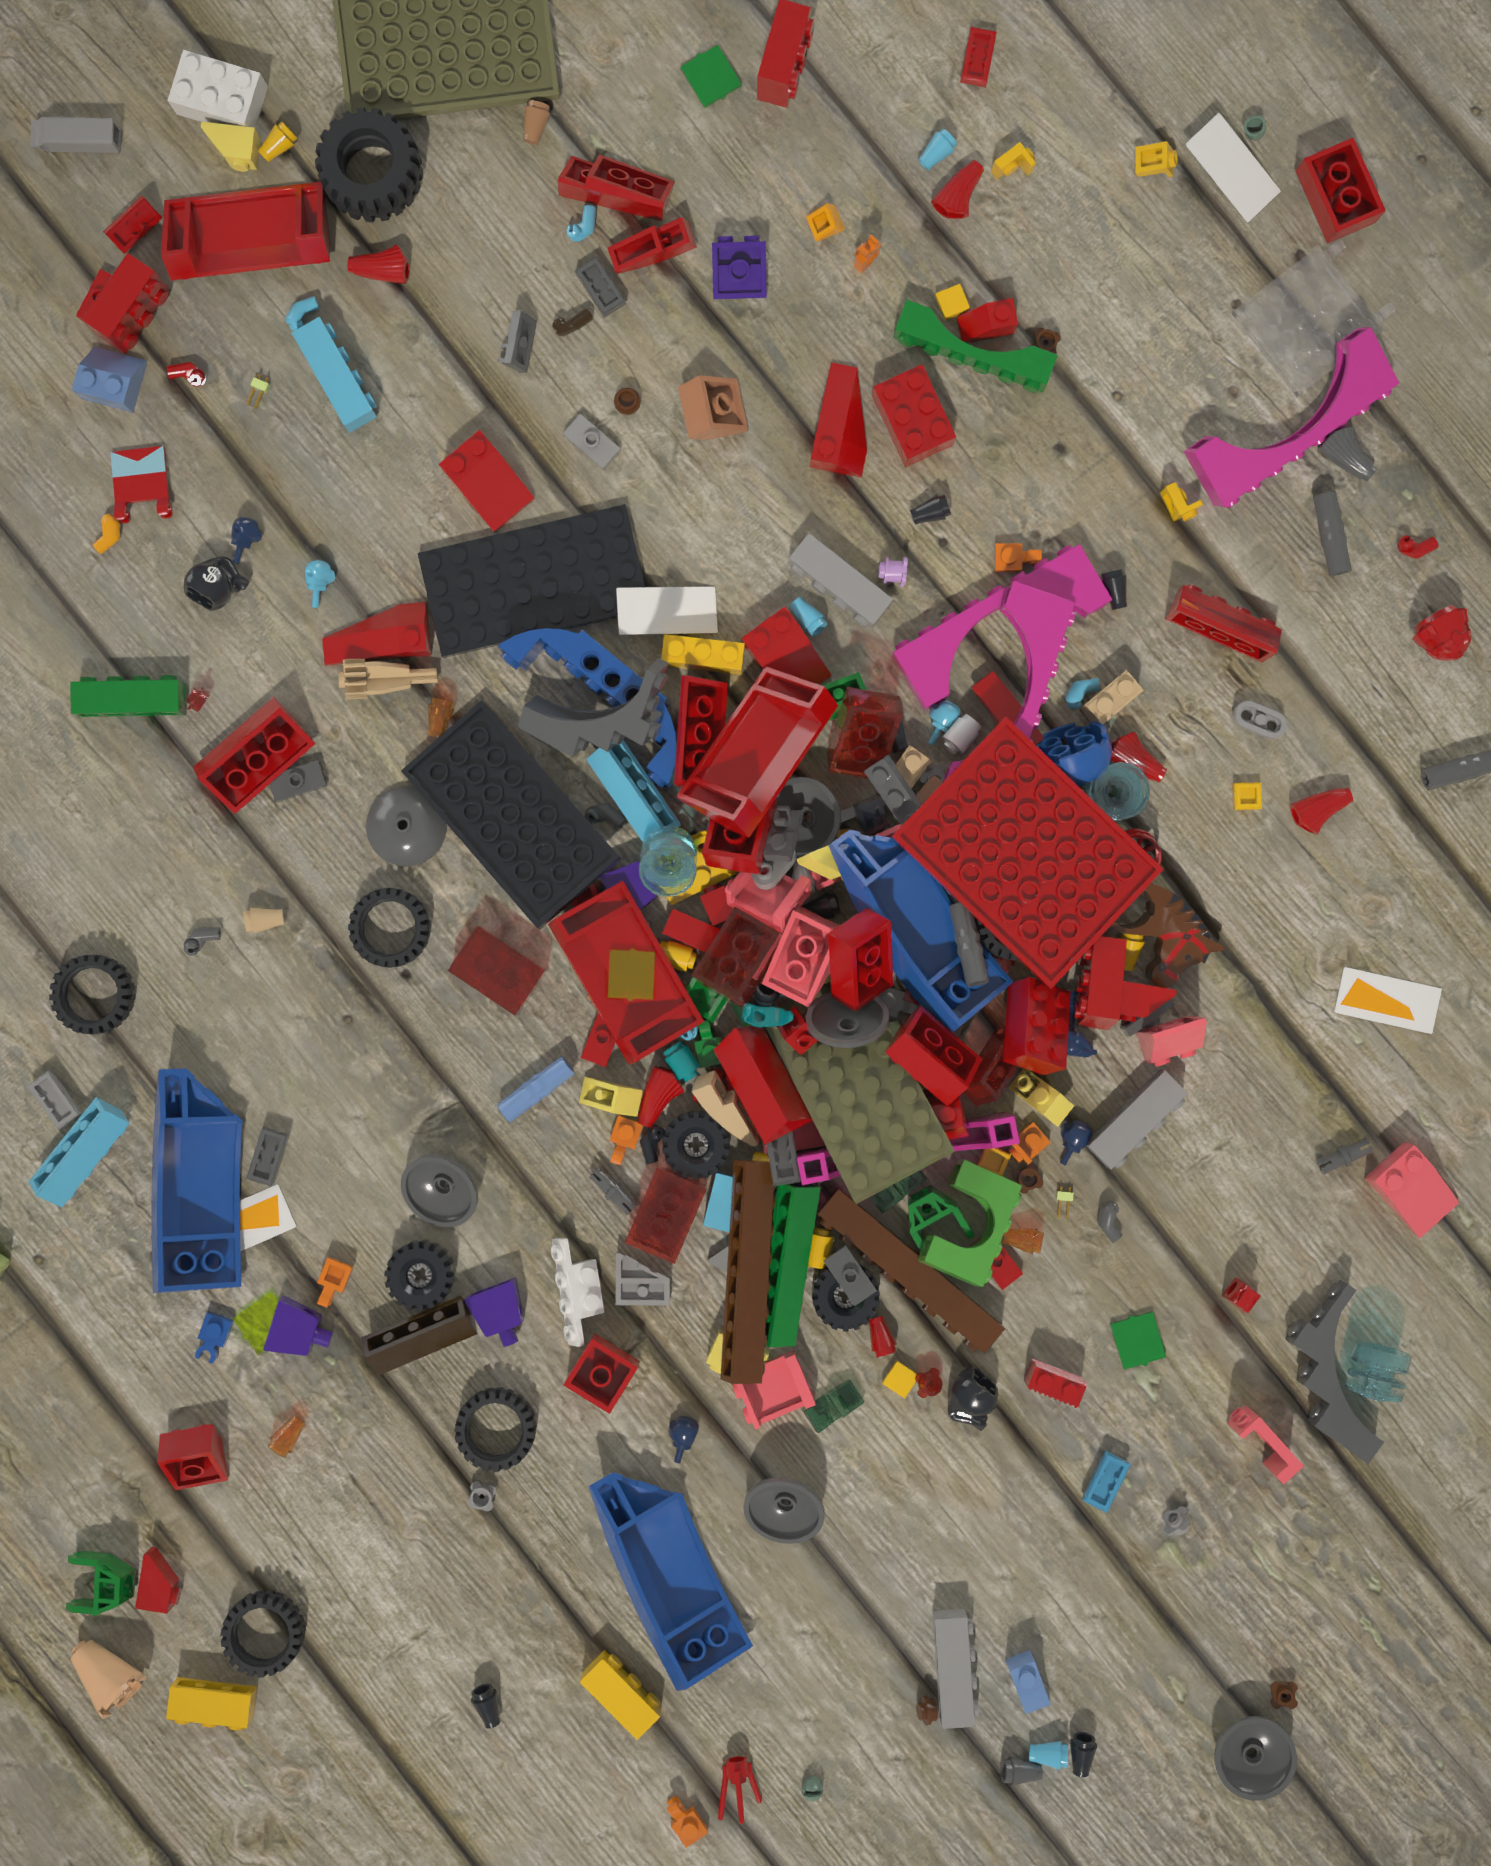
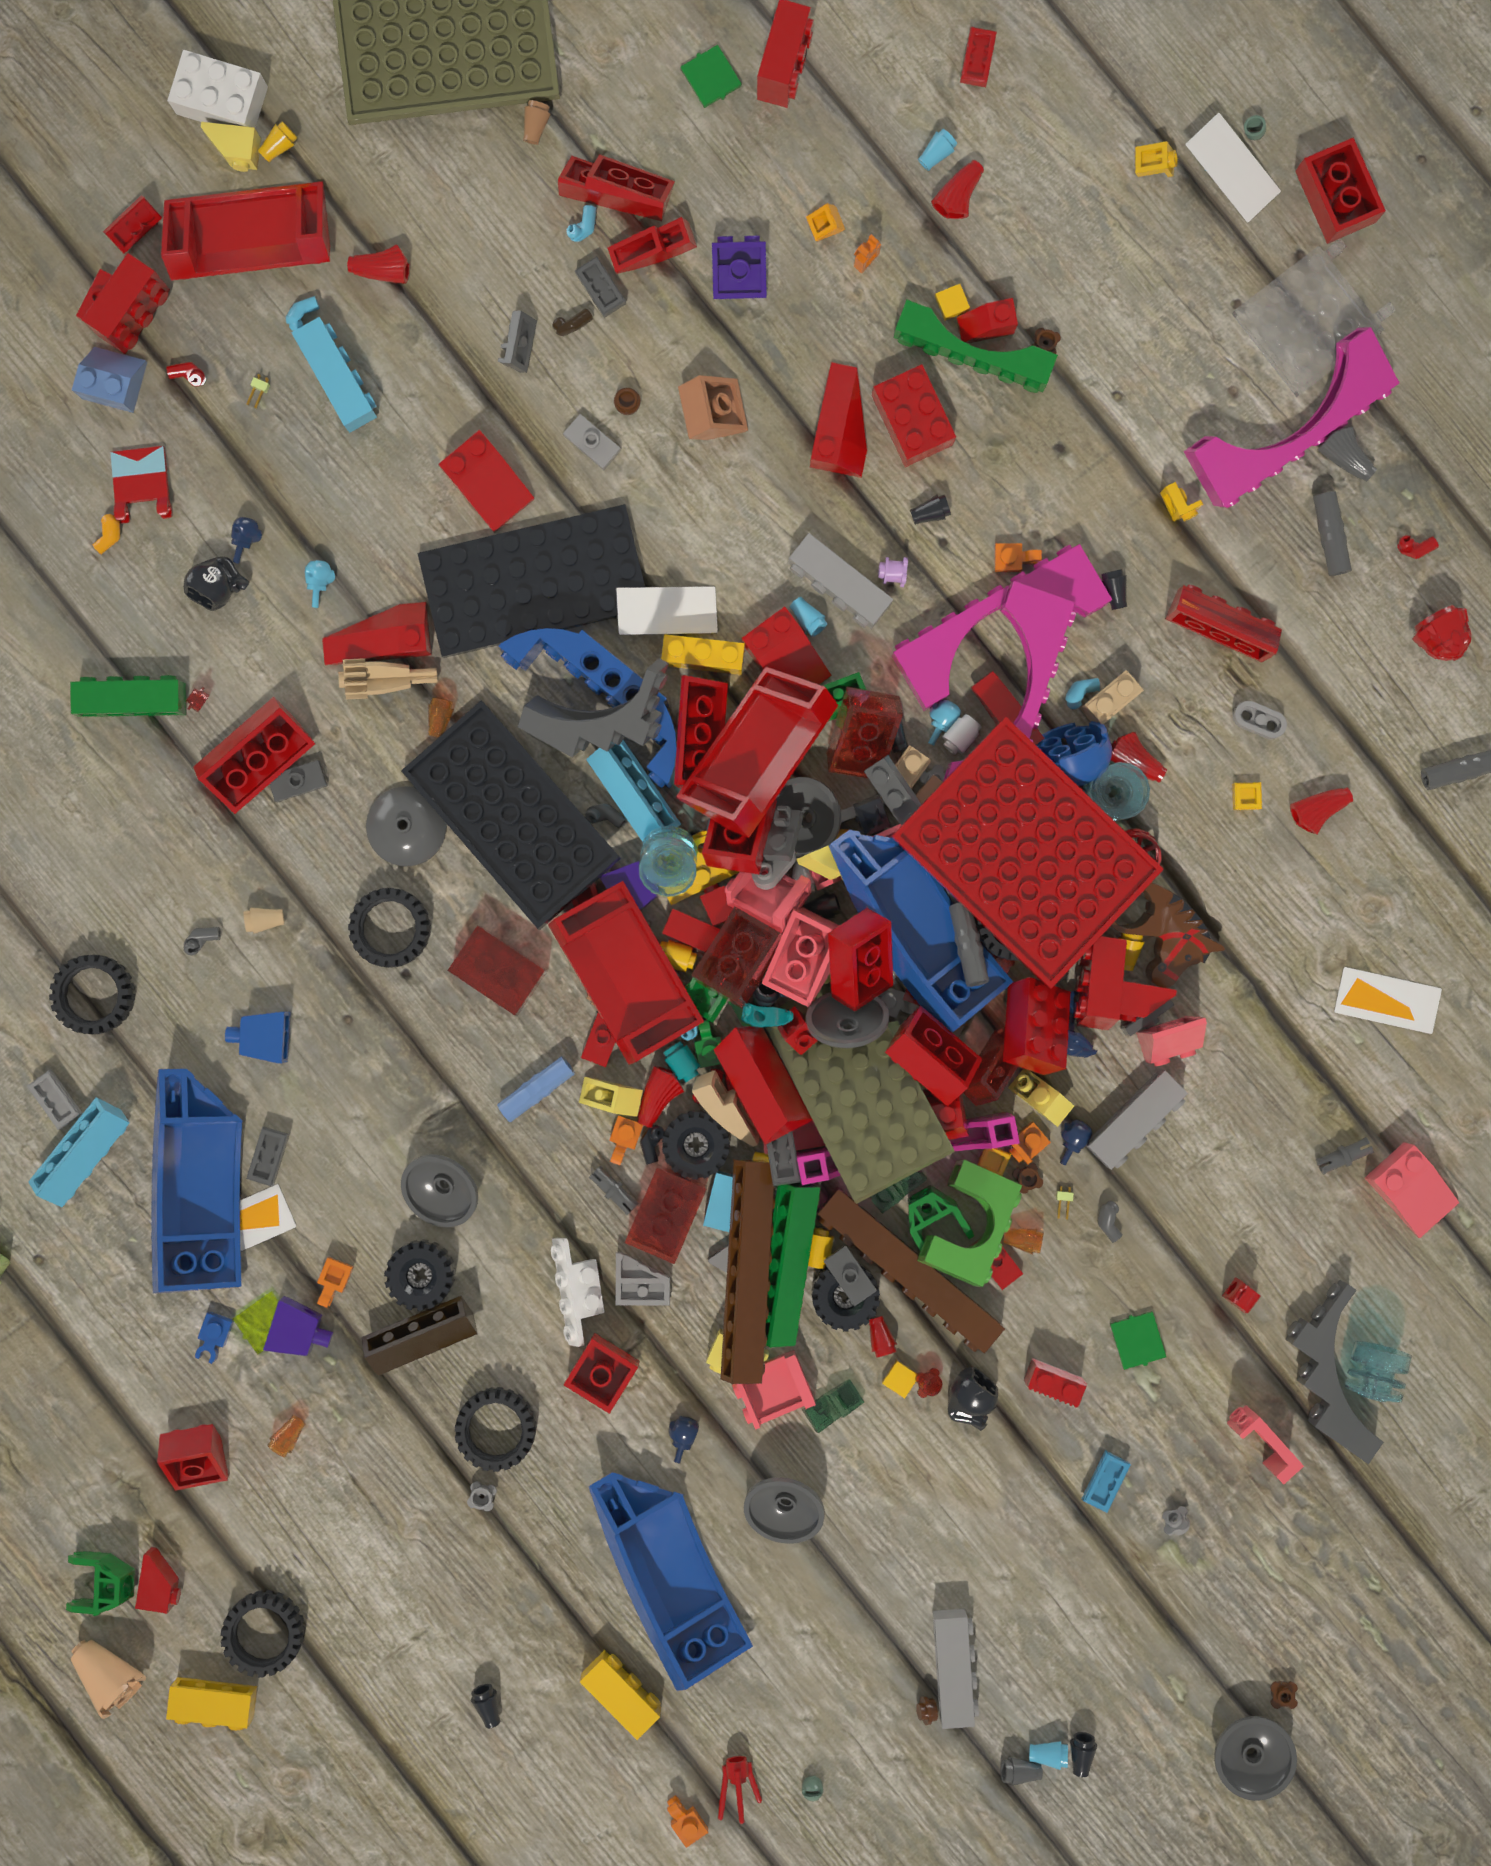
(76, 134): light grey piece -> none
(262, 1036): none -> blue torso
(360, 132): black tyre -> none
(498, 1310): dark purple torso -> none
(631, 974): clear neon green piece -> none
(1009, 161): yellow bracket -> none
(1028, 1682): medium blue arch -> none

